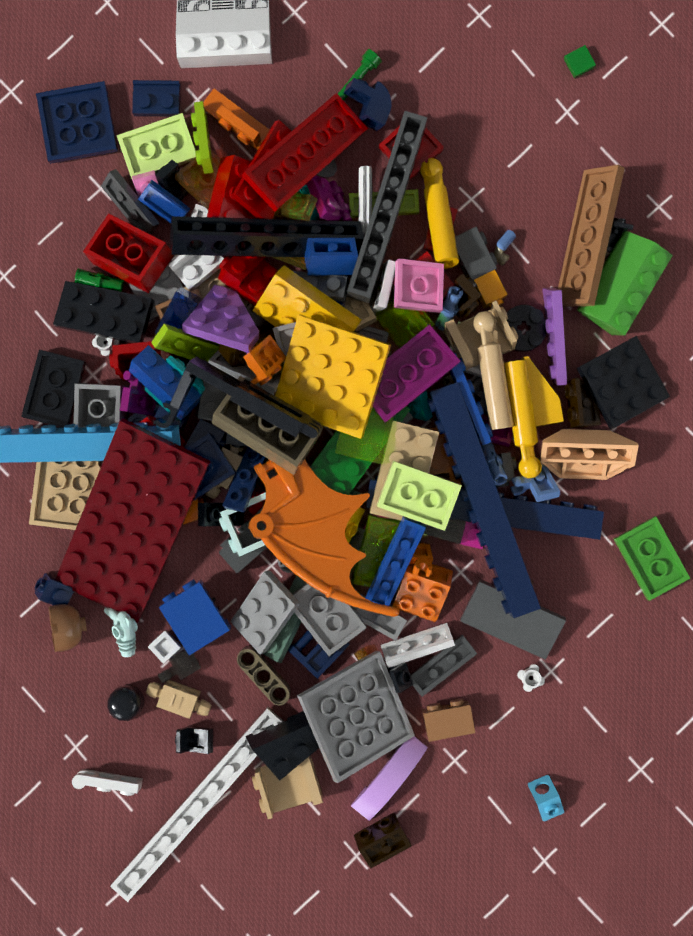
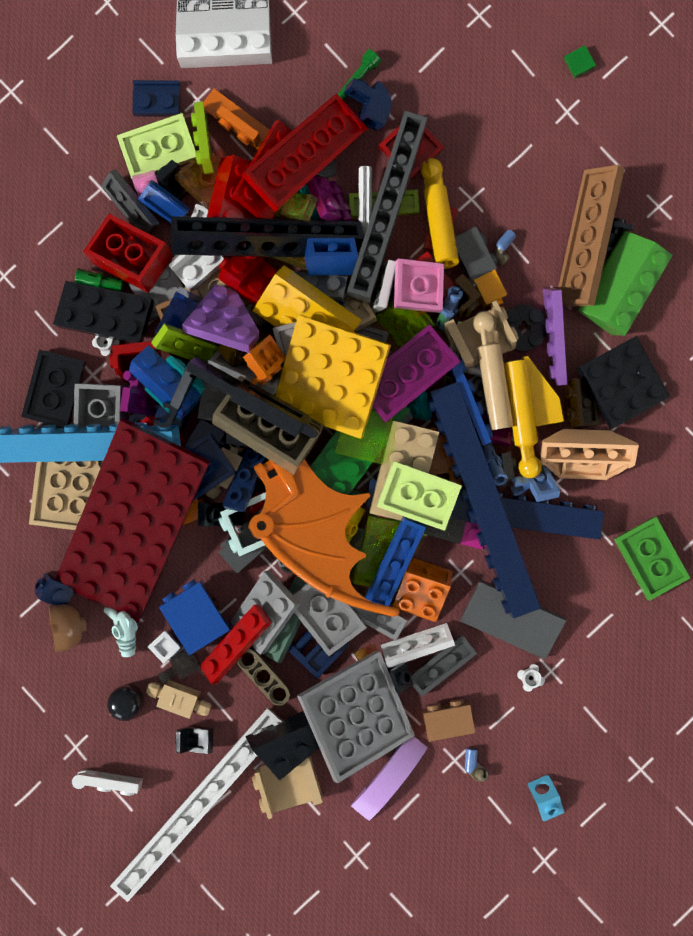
(77, 122): dark blue plate -> none
(235, 644): none -> red plate
(382, 840): dark brown bracket -> none
(422, 559): orange plate -> none
(473, 768): none -> arm

